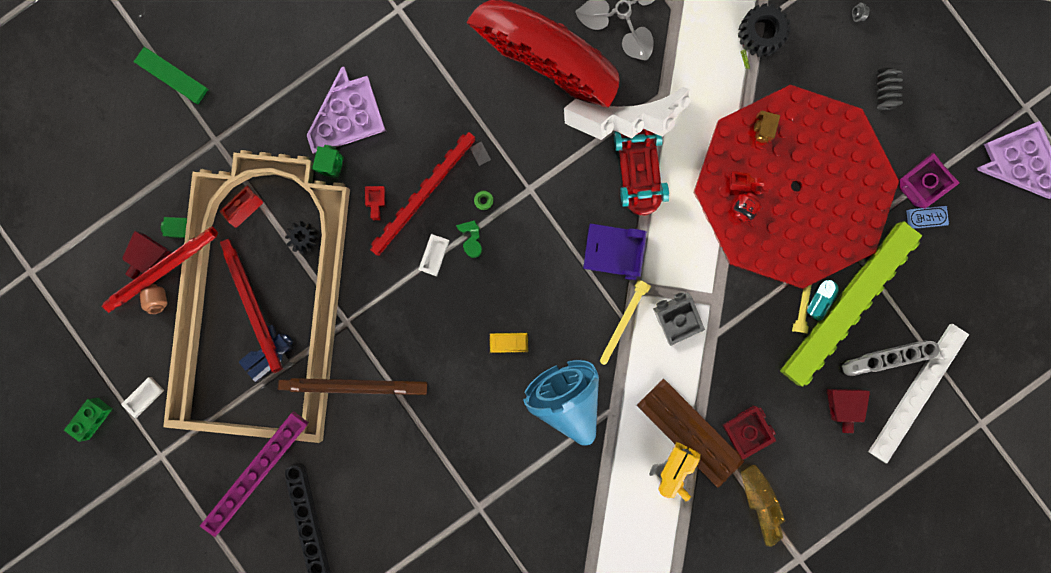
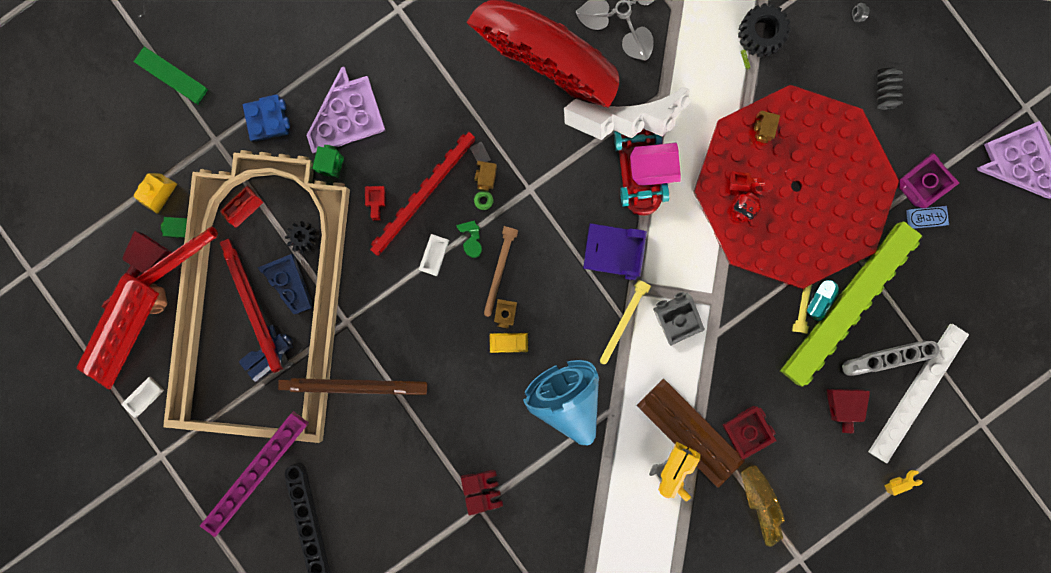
(88, 419): green brick -> none
(117, 330): none -> red plate
(154, 191): none -> yellow torso
(266, 118): none -> blue plate
(288, 281): none -> dark blue wing
(472, 488): none -> dark red legs
(485, 175): none -> pearl gold brick
(508, 306): none -> pearl gold brick
(509, 235): none -> medium nougat piece
(656, 164): none -> dark pink slope
(900, 485): none -> yellow plate

